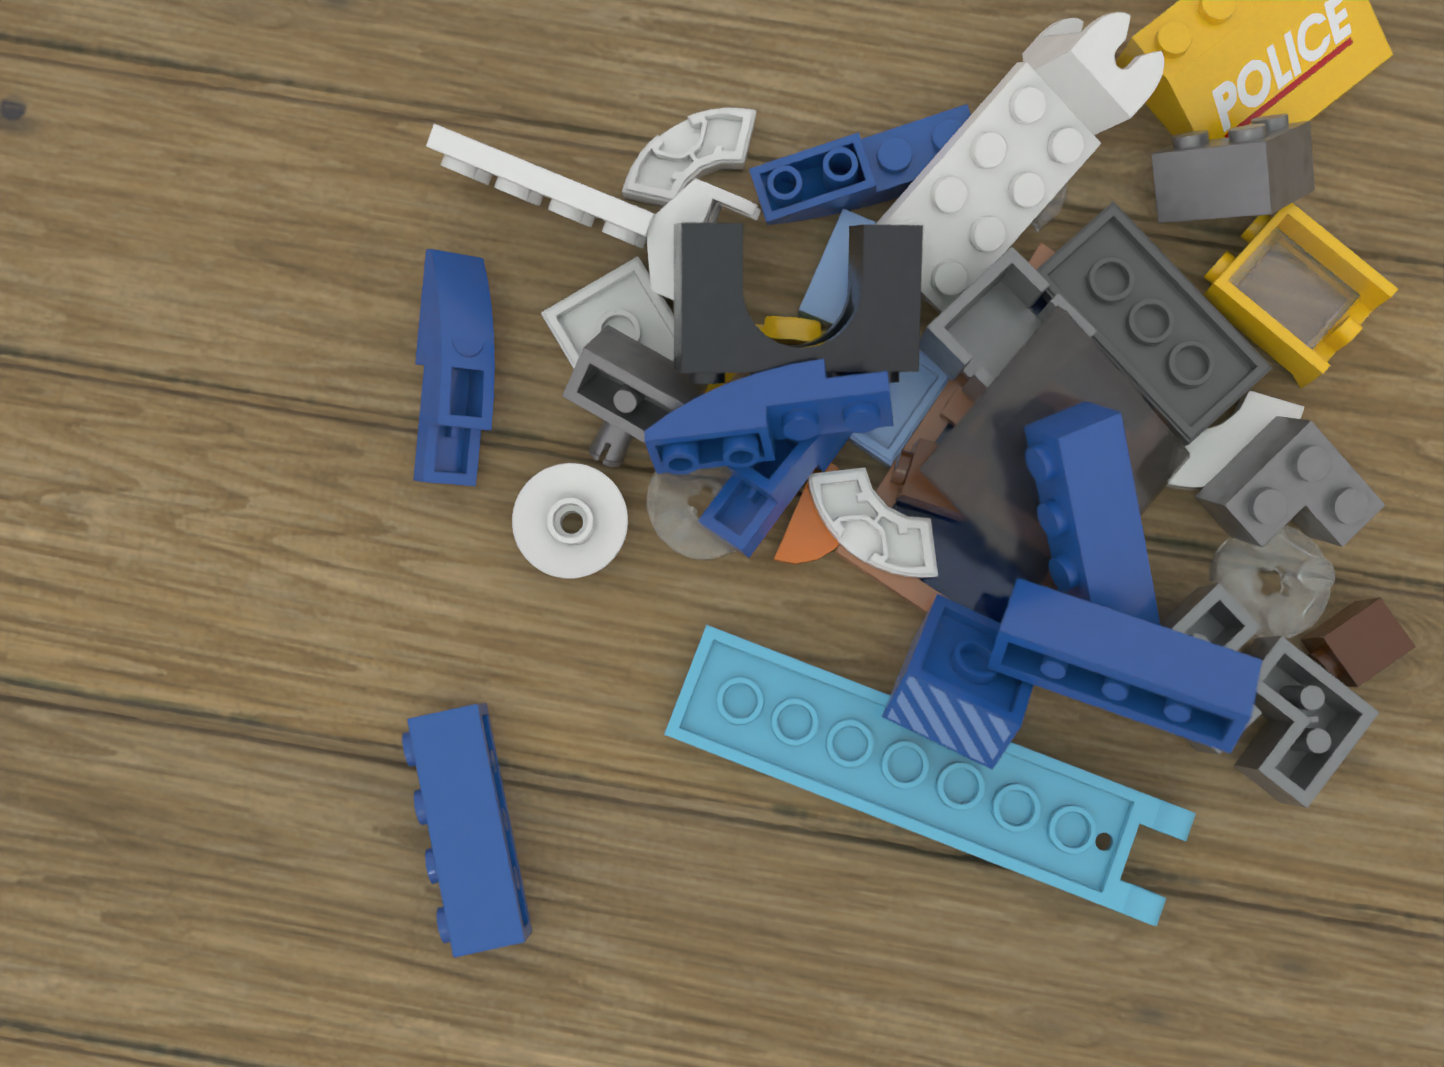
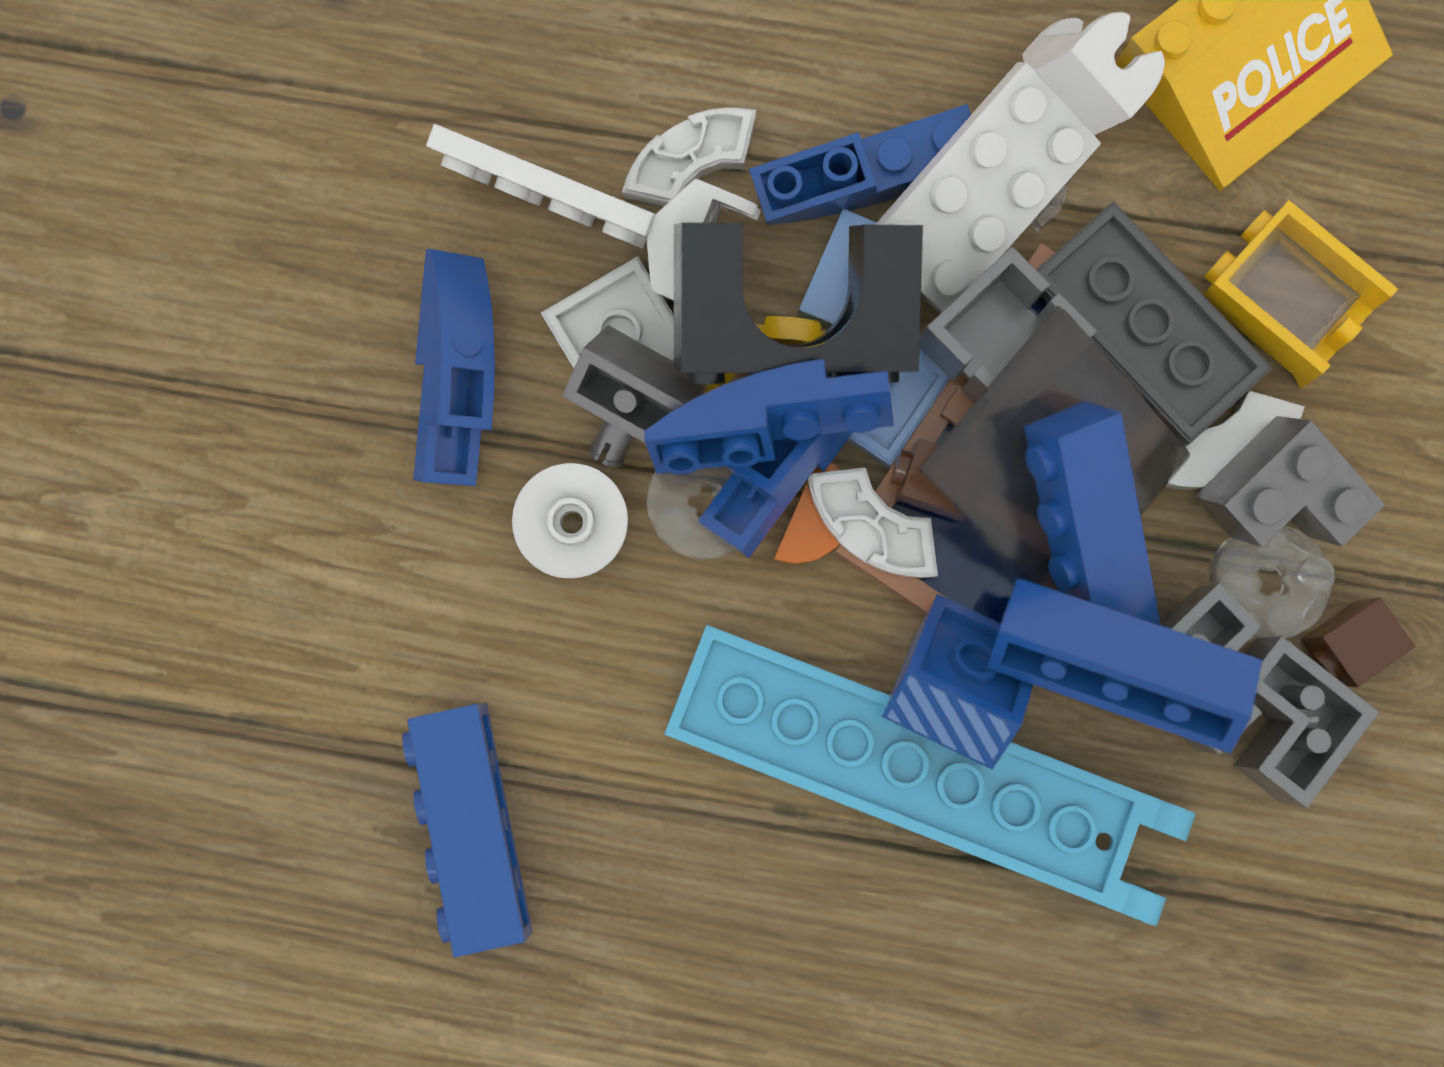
(1236, 176): flat silver brick -> none

